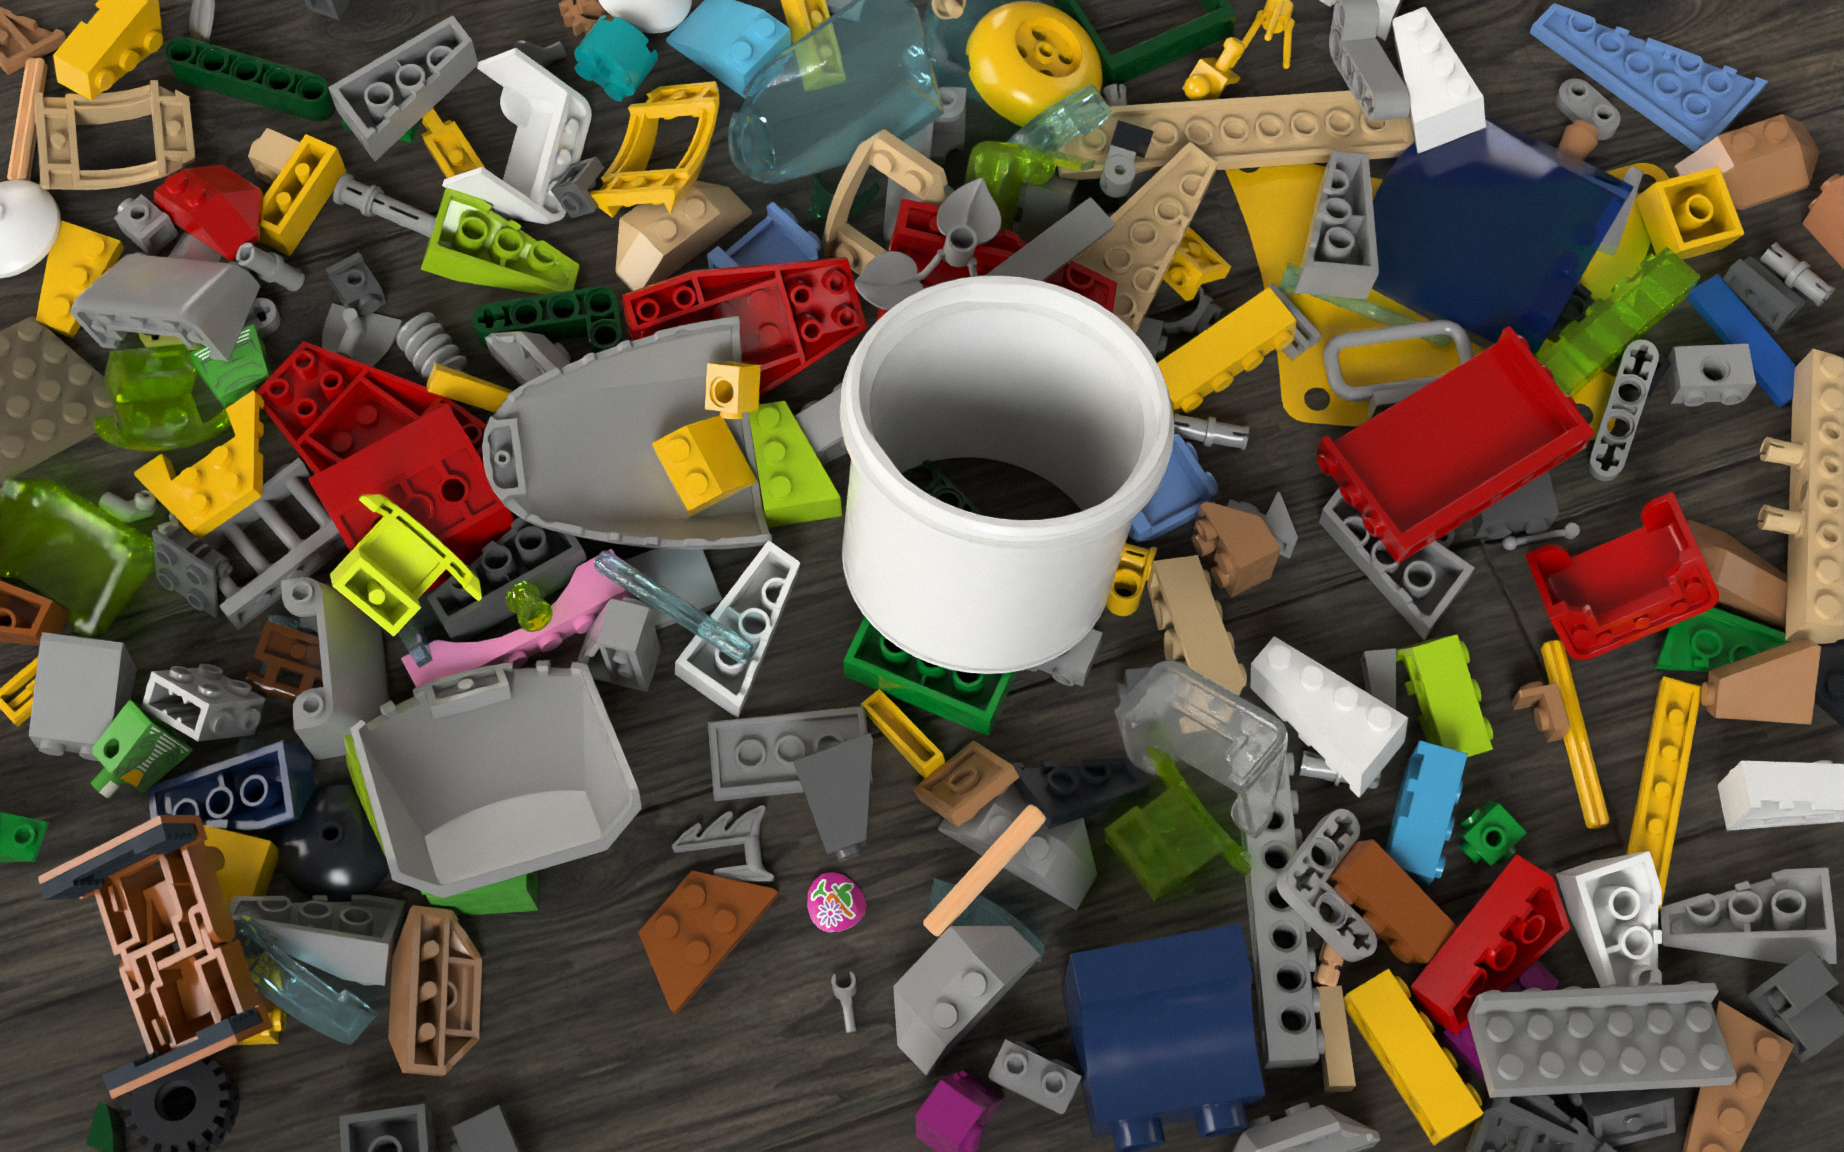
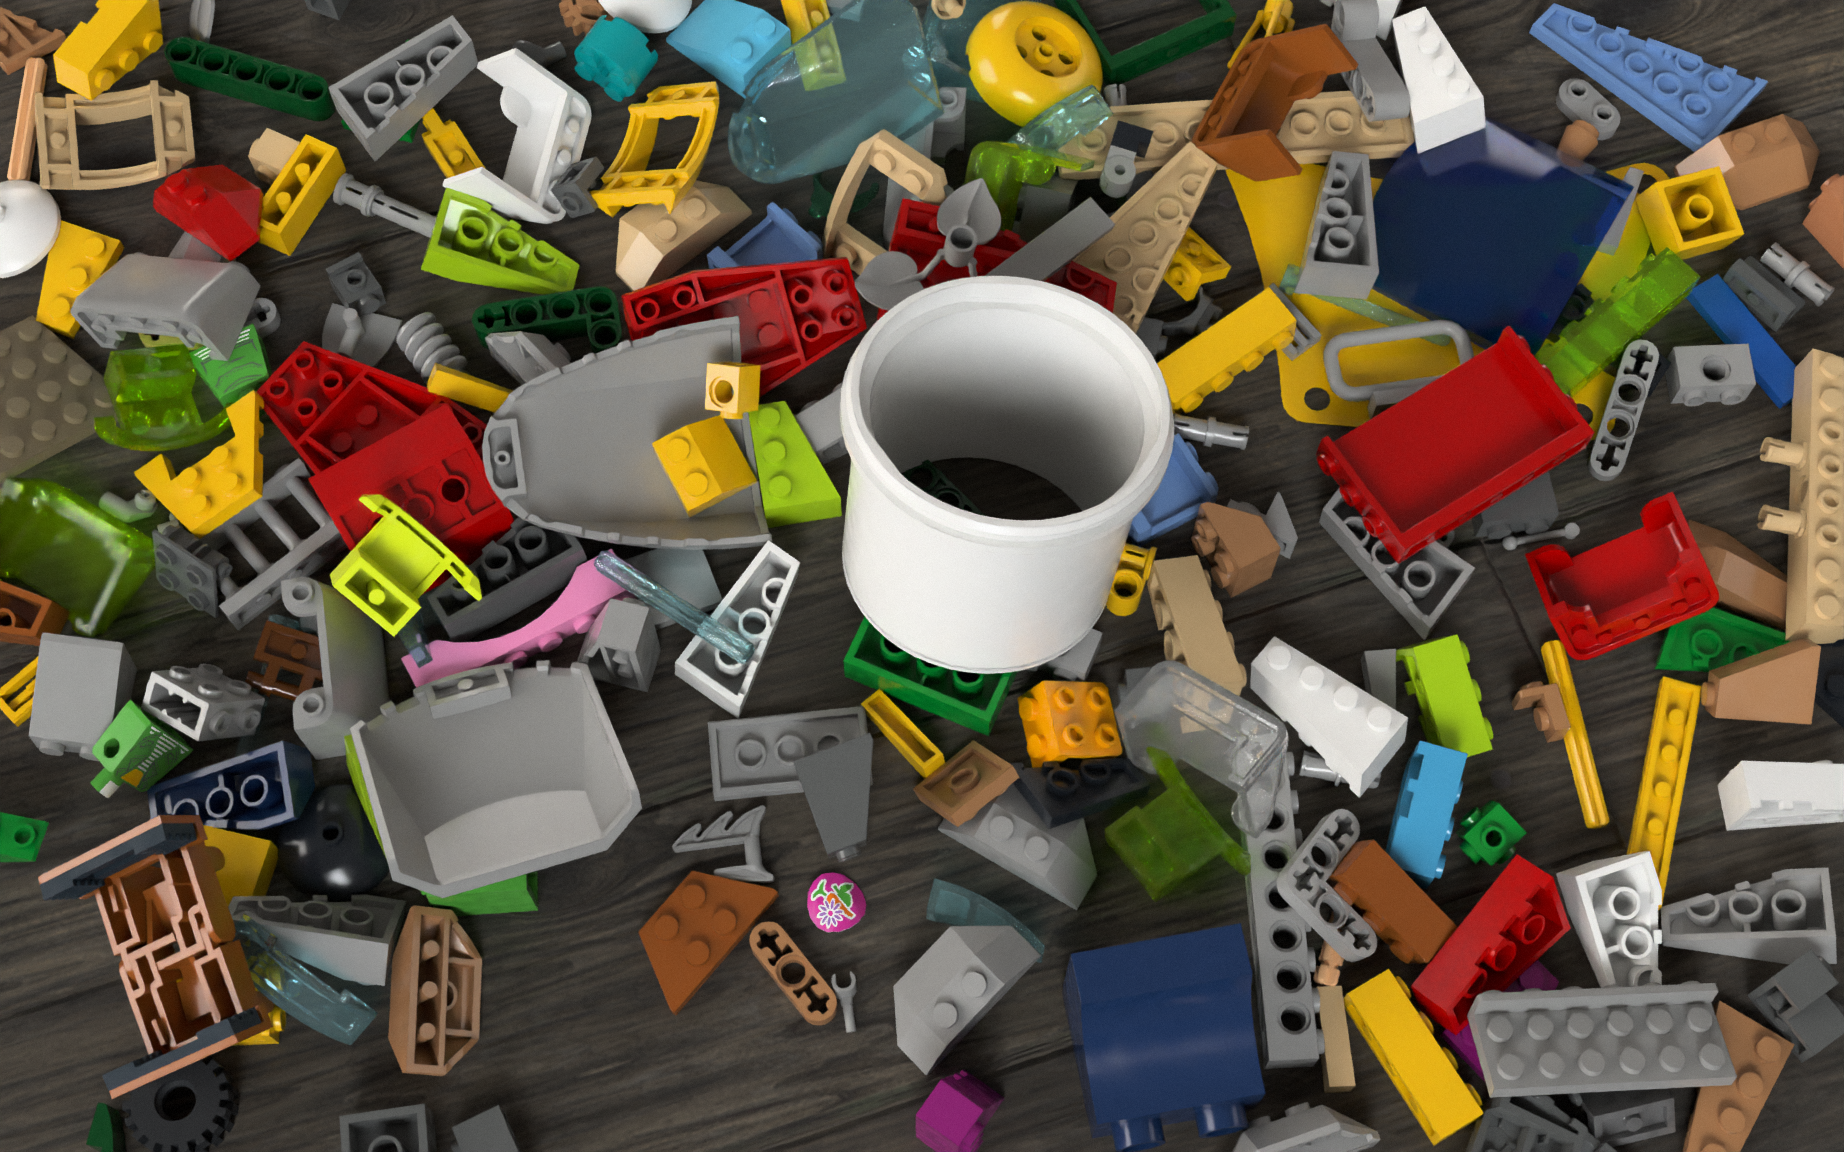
(145, 224): light grey brick -> none
(270, 267): light grey pin -> none
(532, 611): clear neon green bush -> none
(766, 956): none -> medium nougat beam
(984, 870): light nougat axle -> none
(1035, 1077): light grey bracket -> none
(1069, 721): none -> light orange bracket
(1213, 75): yellow piece -> none
(1258, 95): none -> dark orange windscreen

